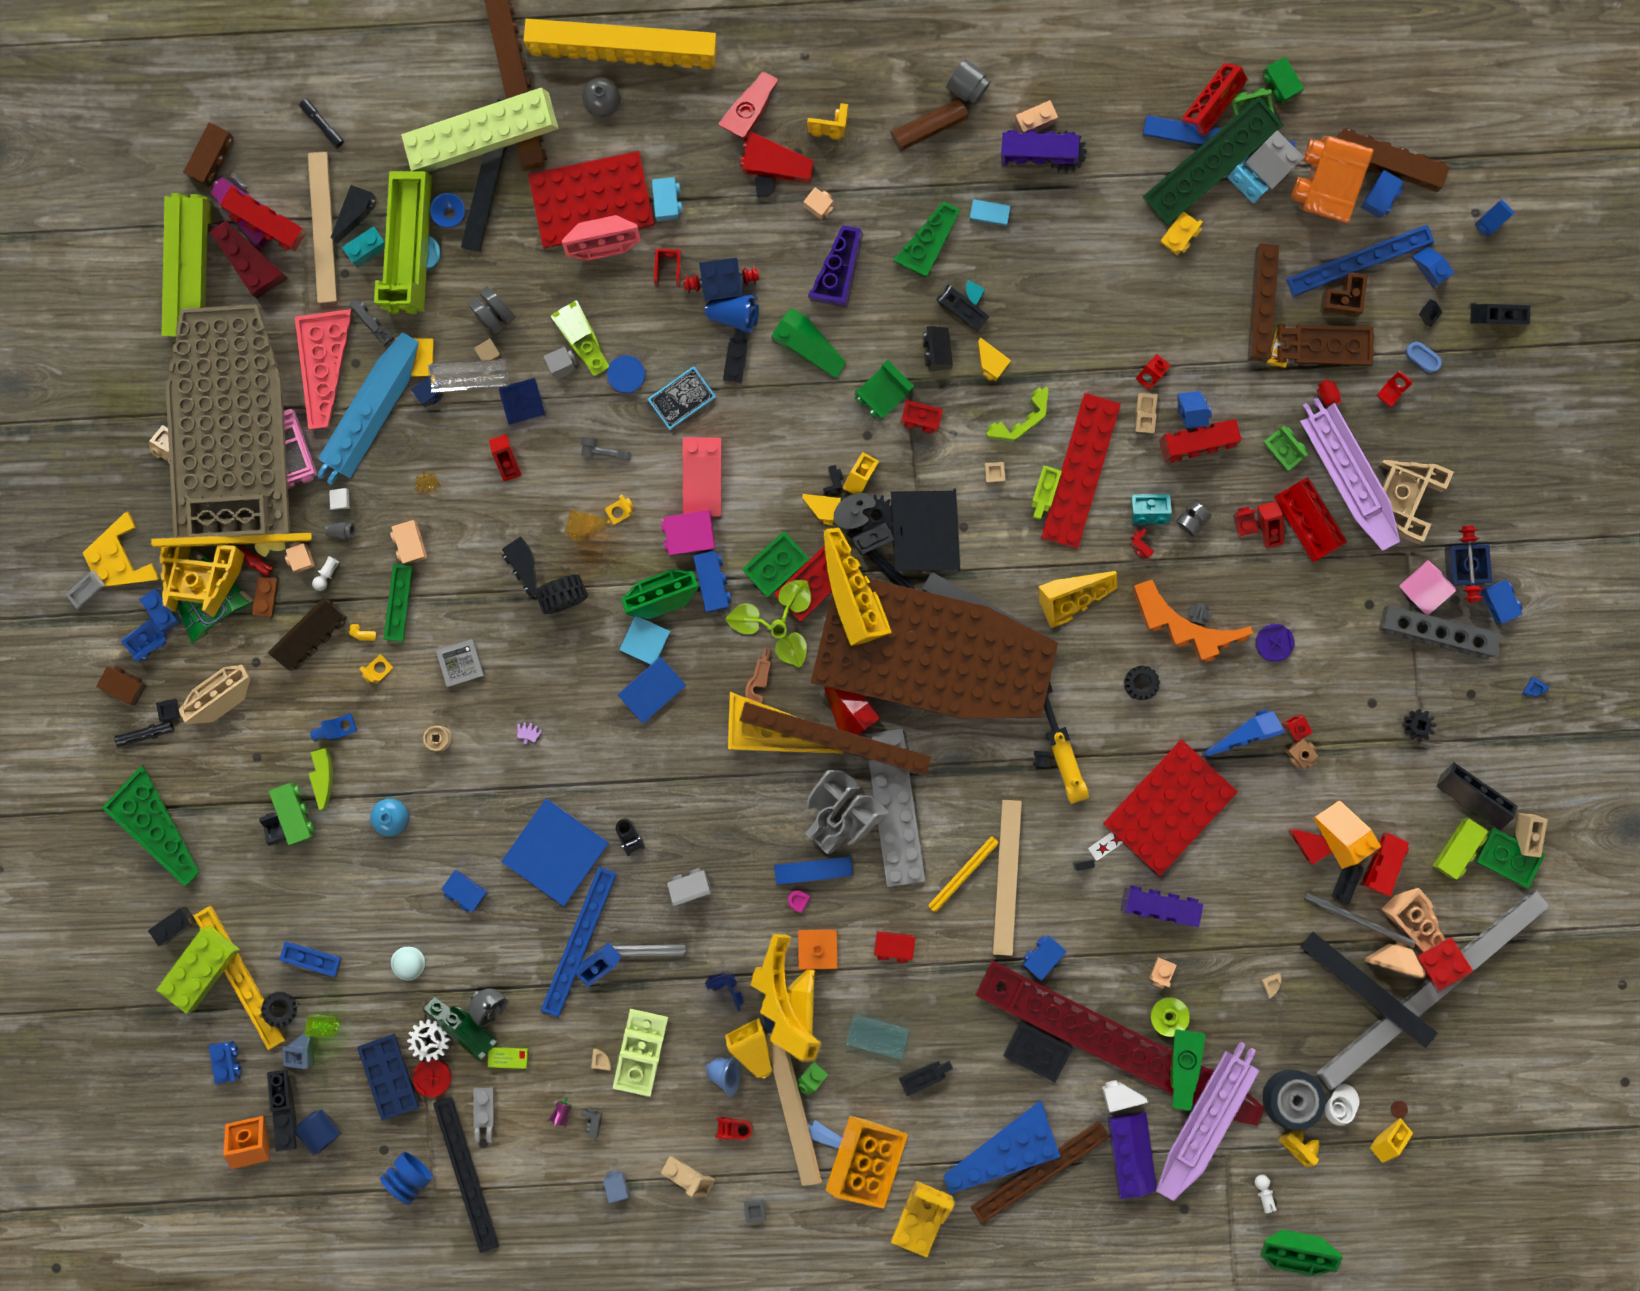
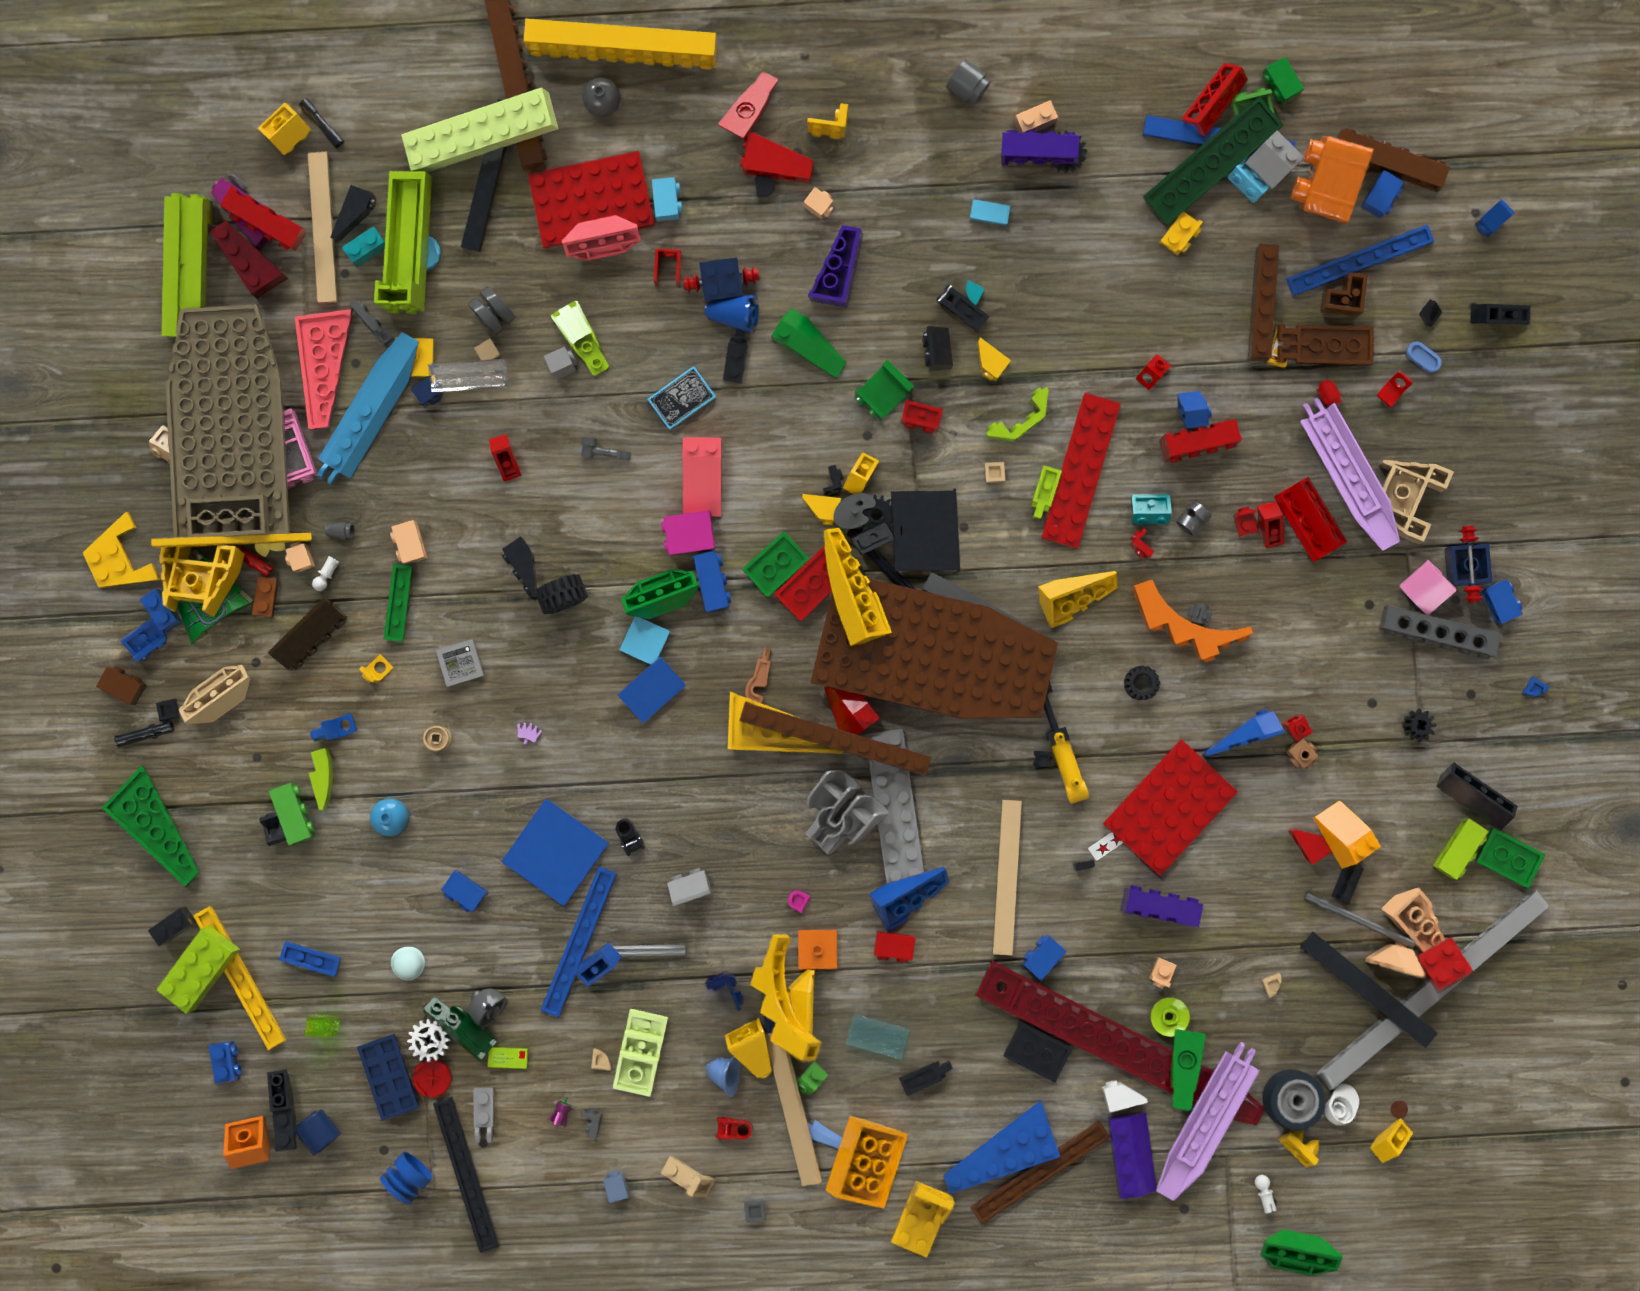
(85, 589): light grey tile -> none
(209, 154): reddish brown brick -> none
(282, 1021): black tyre -> none
(285, 129): none -> yellow slope
(299, 1053): sand blue slope -> none
(339, 499): white slope -> none
(361, 635): yellow arm -> none
(425, 482): clear yellow piece -> none
(443, 203): blue piece -> none
(521, 401): clear blue tile -> none
(585, 525): clear yellow slope -> none
(626, 374): blue tile -> none
(626, 506): yellow bracket -> none
(789, 648): lime plant -> none
(813, 870): blue slope -> none
(900, 898): none -> blue wedge
(926, 244): green wing -> none
(929, 125): reddish brown brick -> none
(963, 874): yellow axle -> none
(1146, 412): tan slope -> none
(1274, 642): dark purple tile -> none
(1285, 448): bright green bracket -> none
(1385, 865): red wedge -> none
(1433, 266): blue slope -> none
(1530, 833): tan slope -> none

